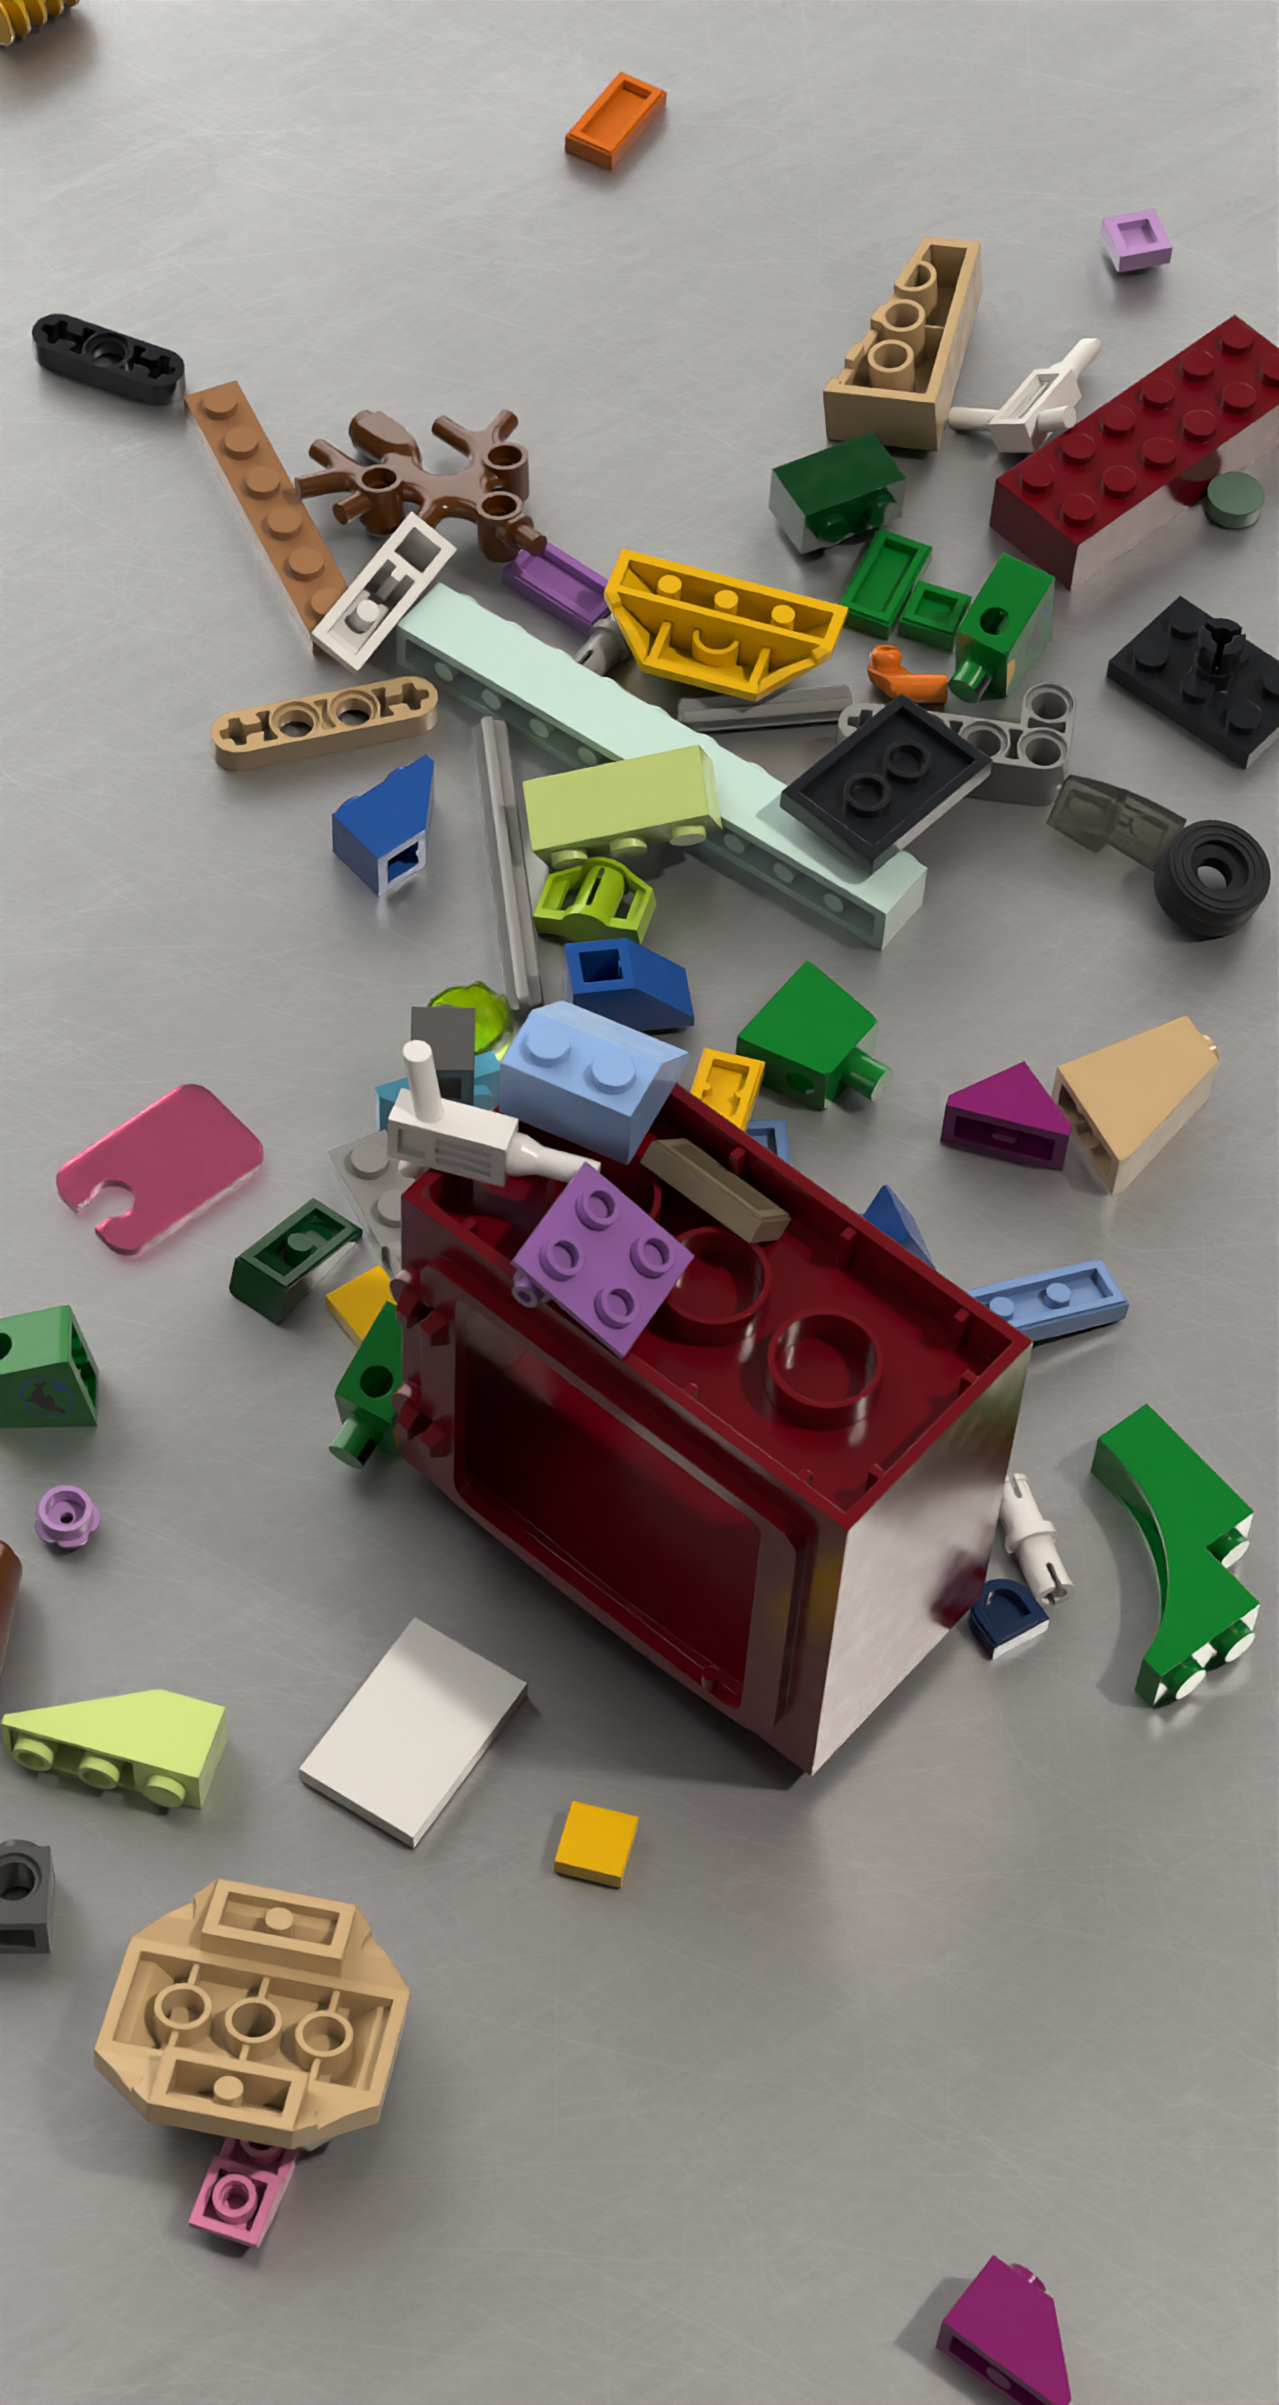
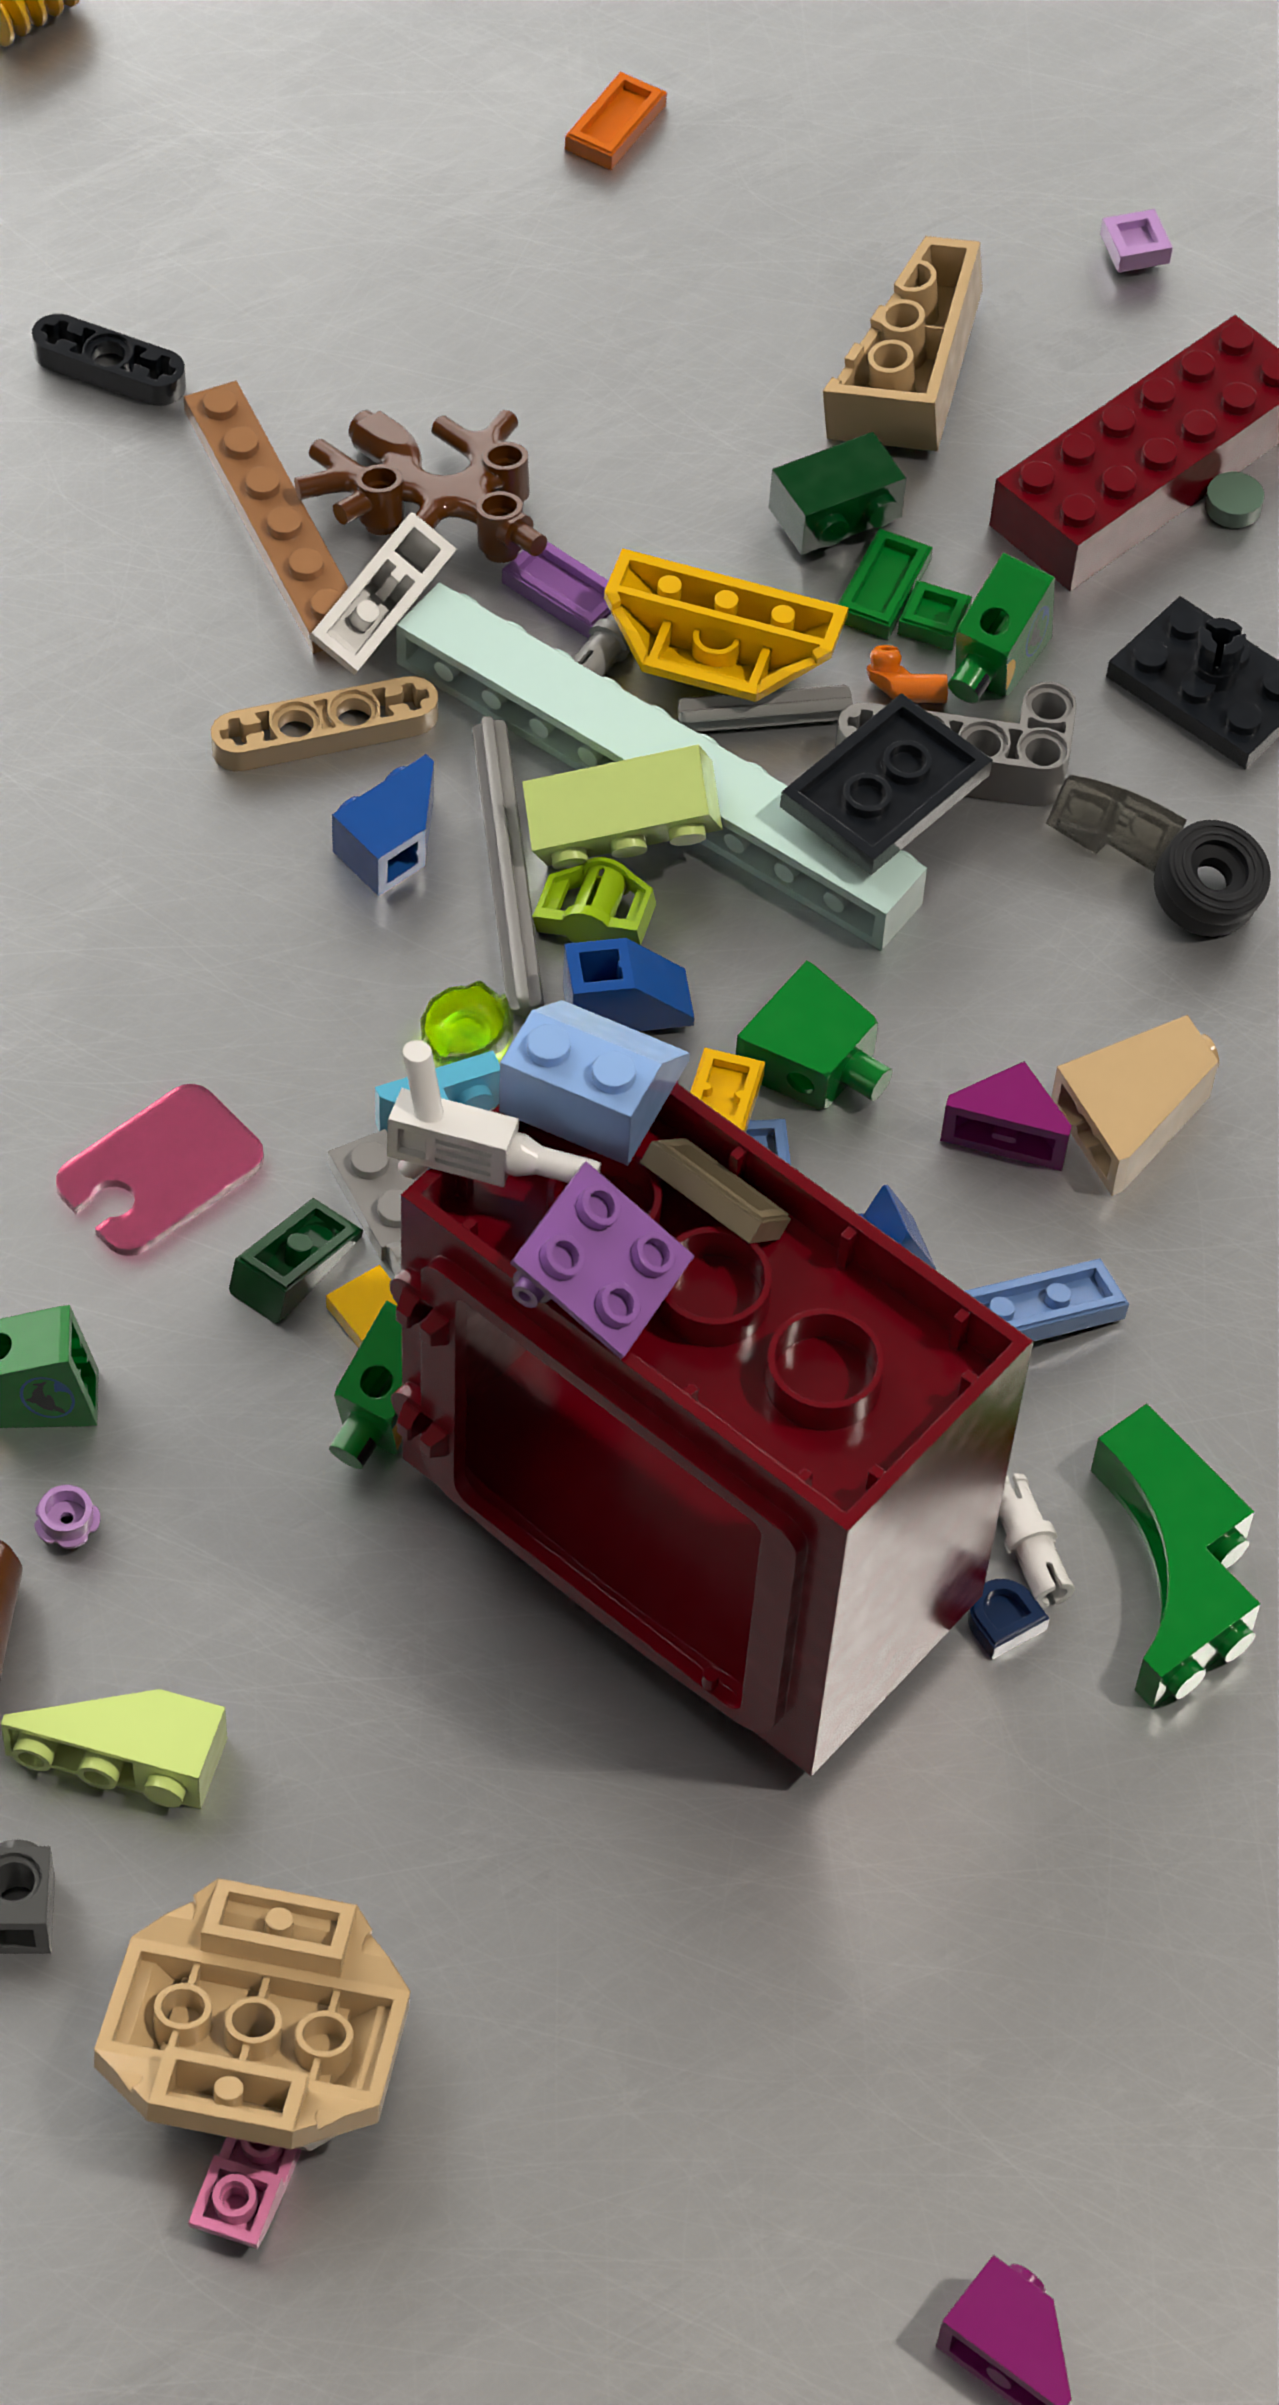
(413, 1732): white tile -> none
(452, 1042): dark grey brick -> none
(596, 1844): yellow tile -> none
(1036, 408): white piece -> none

